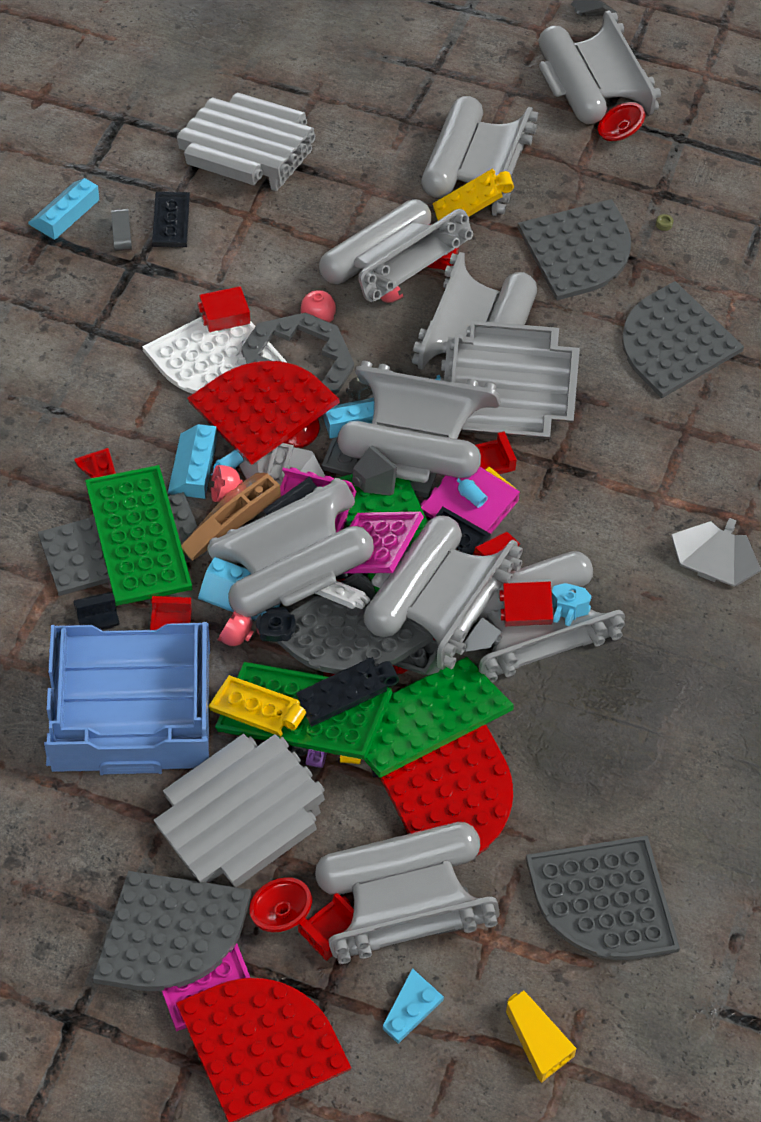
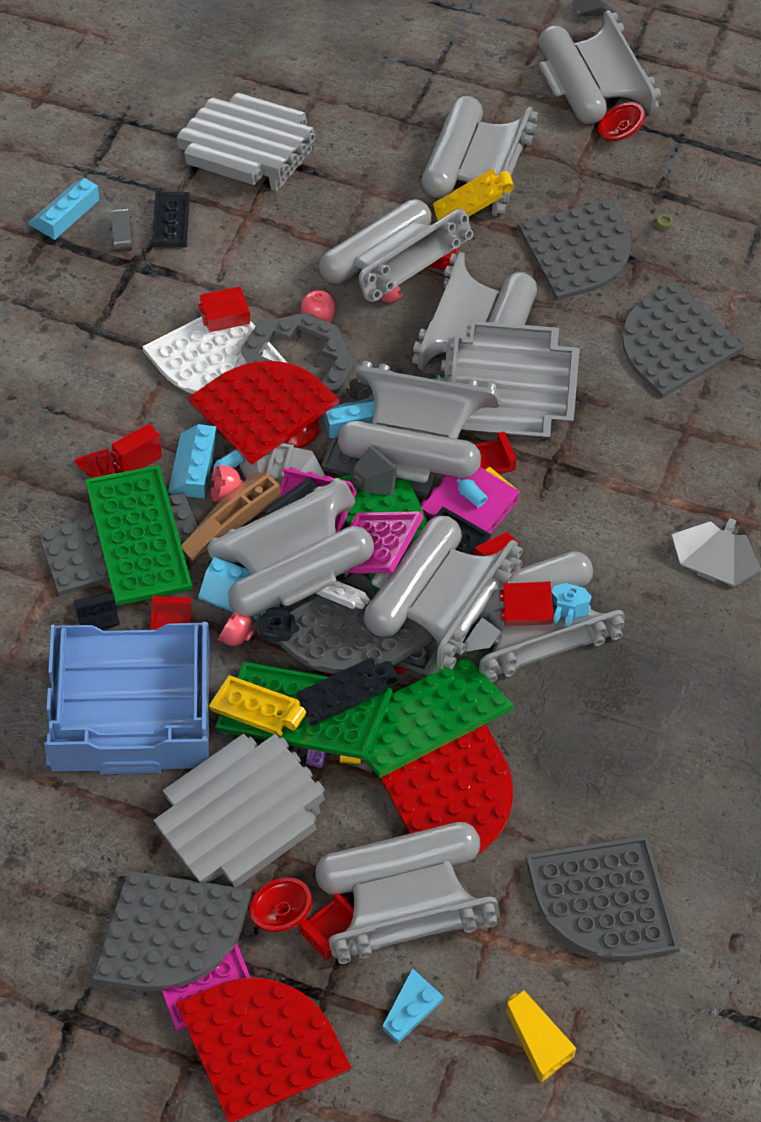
(136, 449): none -> red brick

